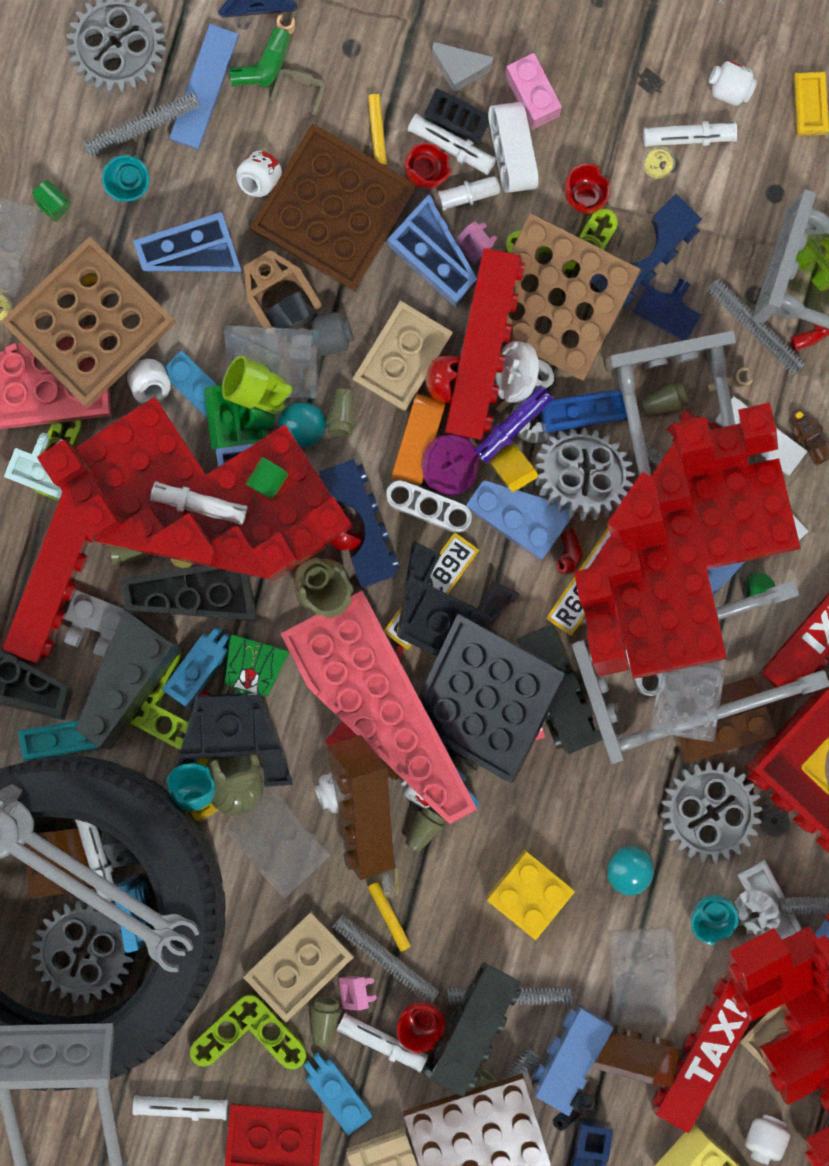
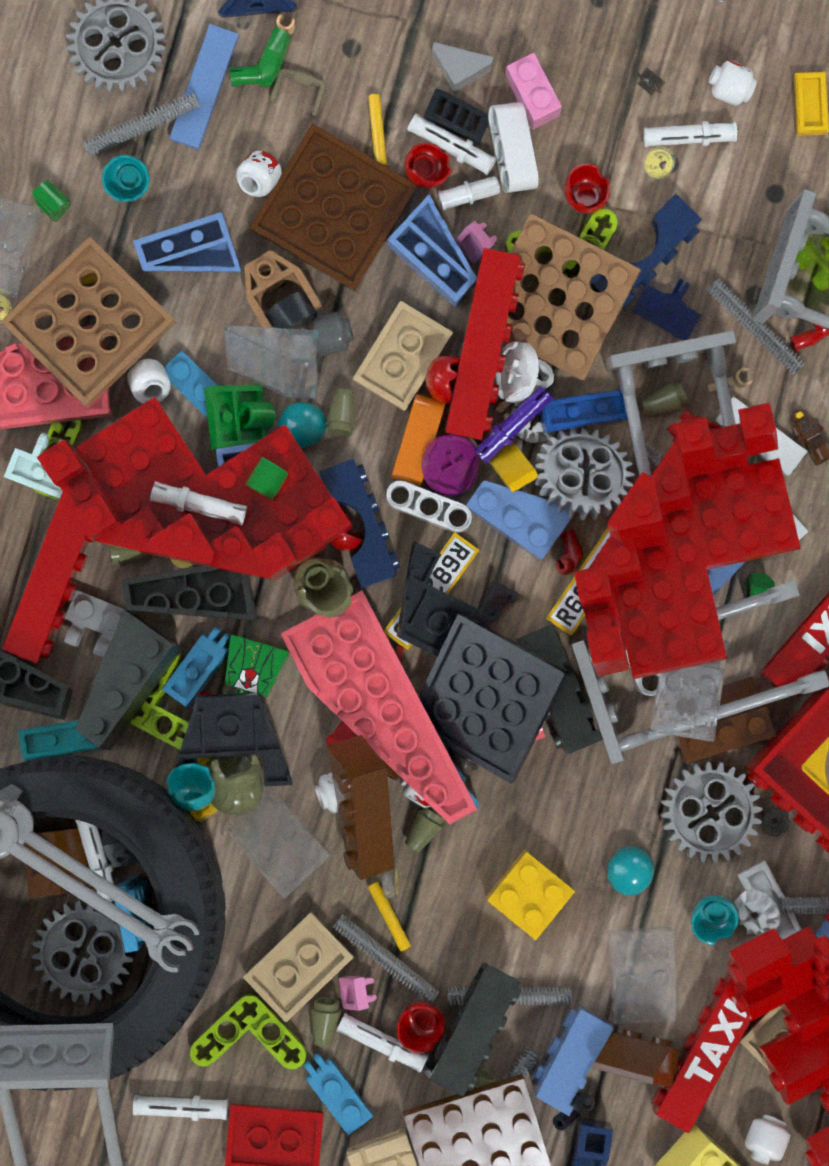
(248, 382): lime piece -> none

